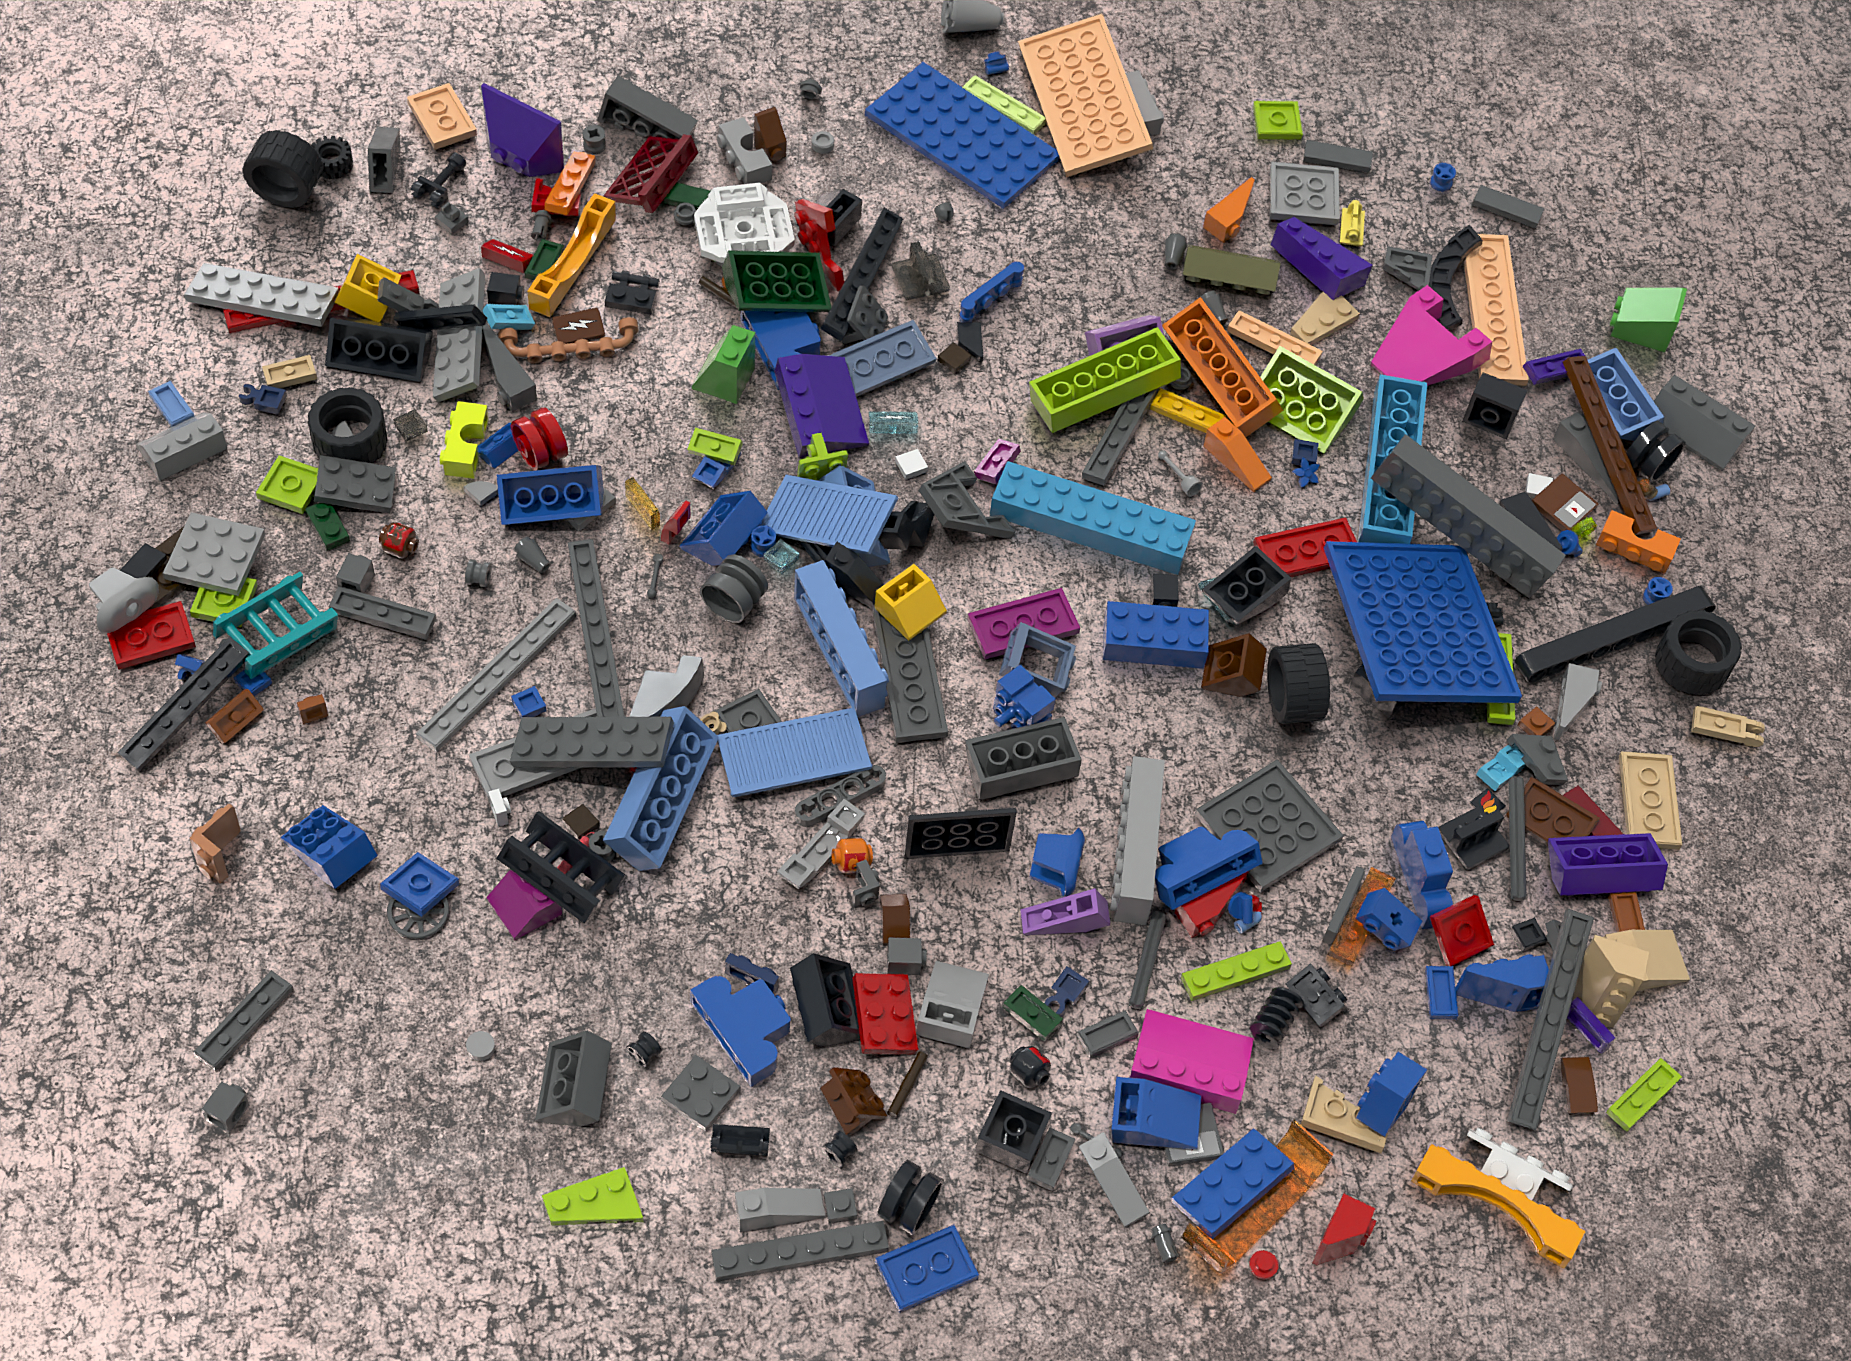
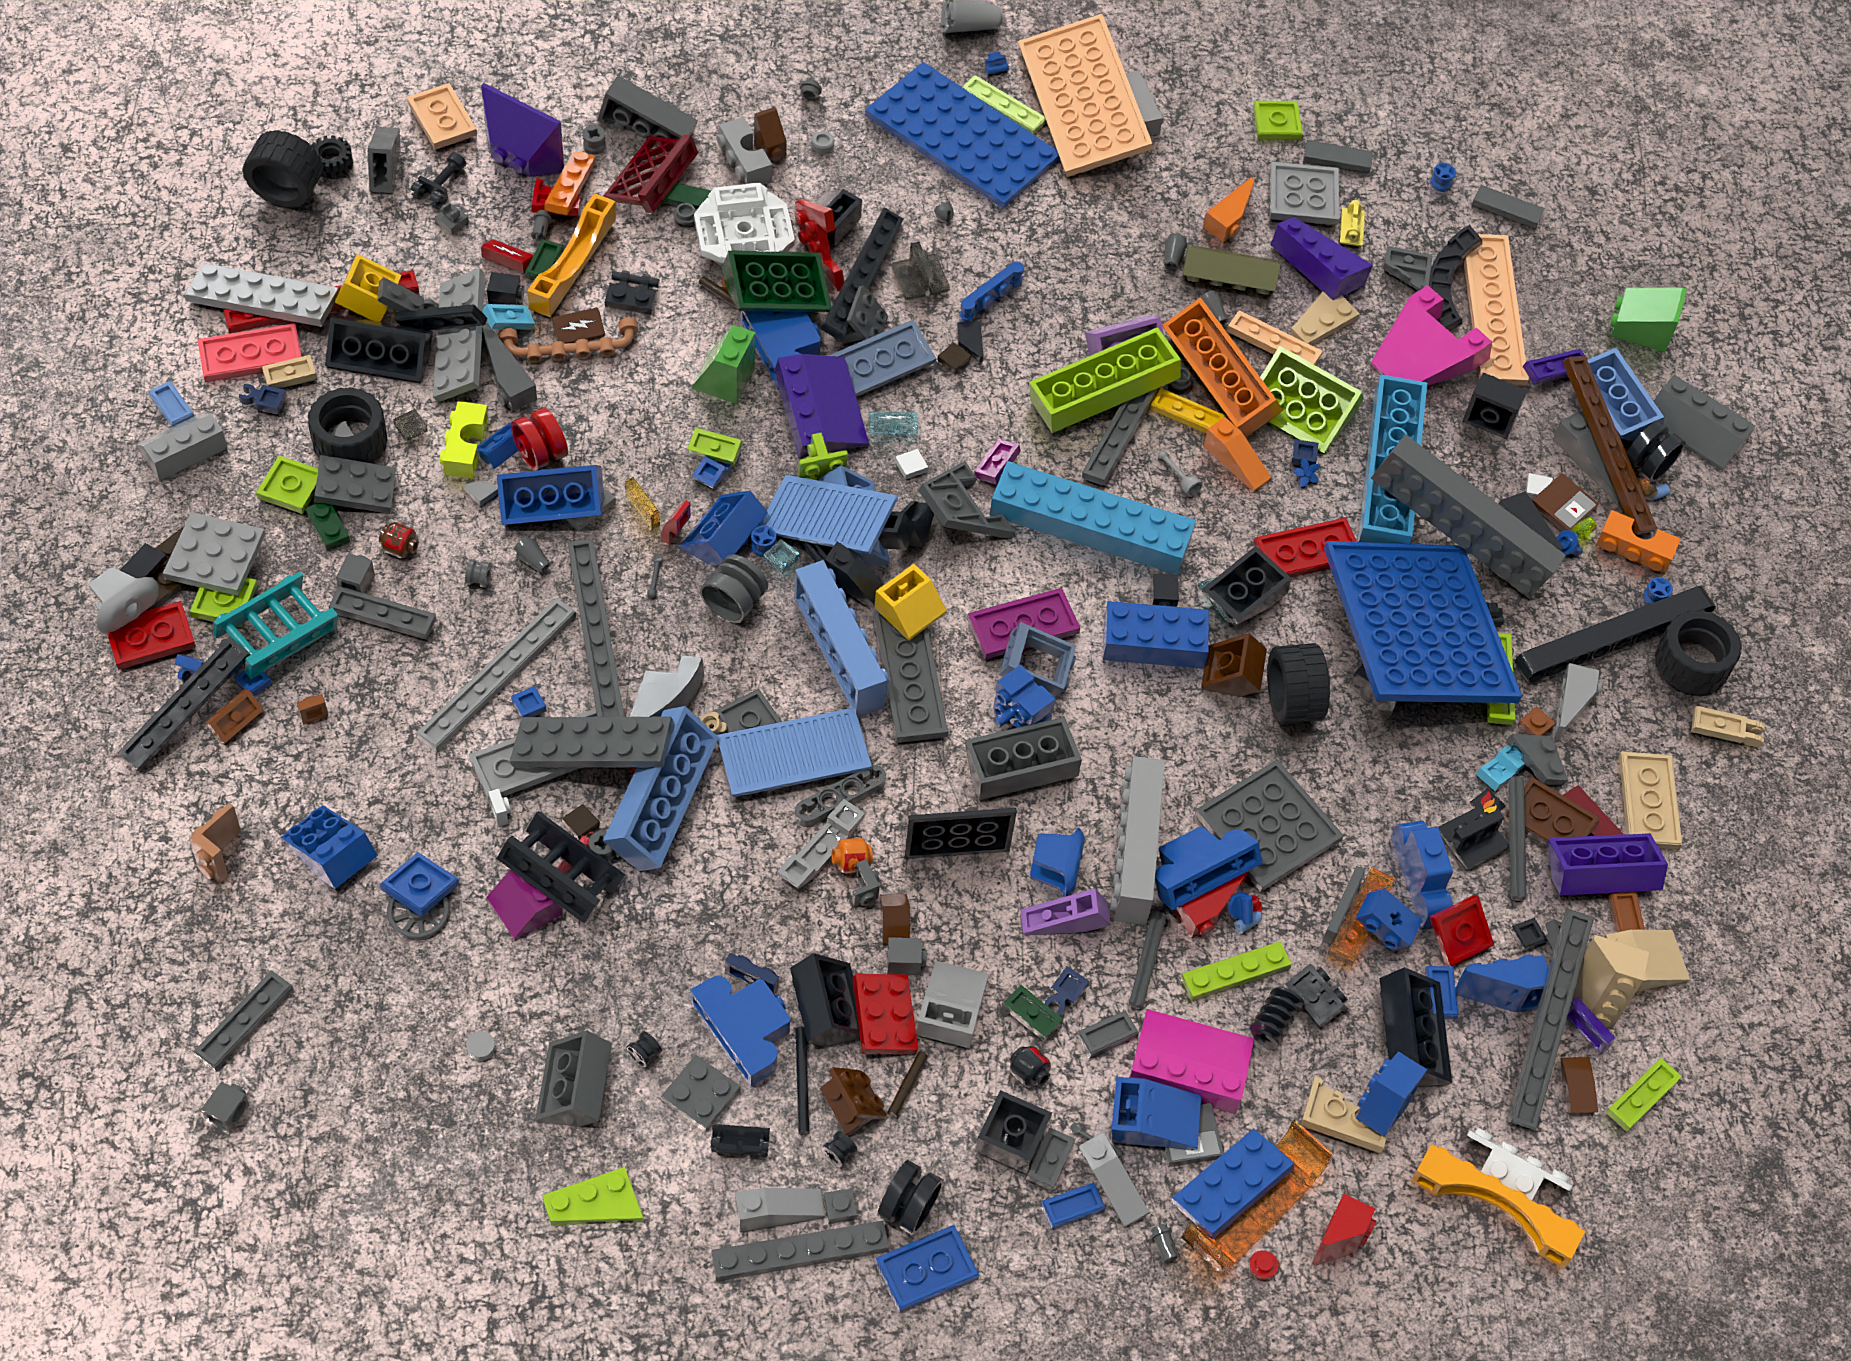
(247, 351): none -> coral tile
(802, 1081): none -> black bar
(1072, 1206): none -> blue tile
(1413, 1026): none -> black slope

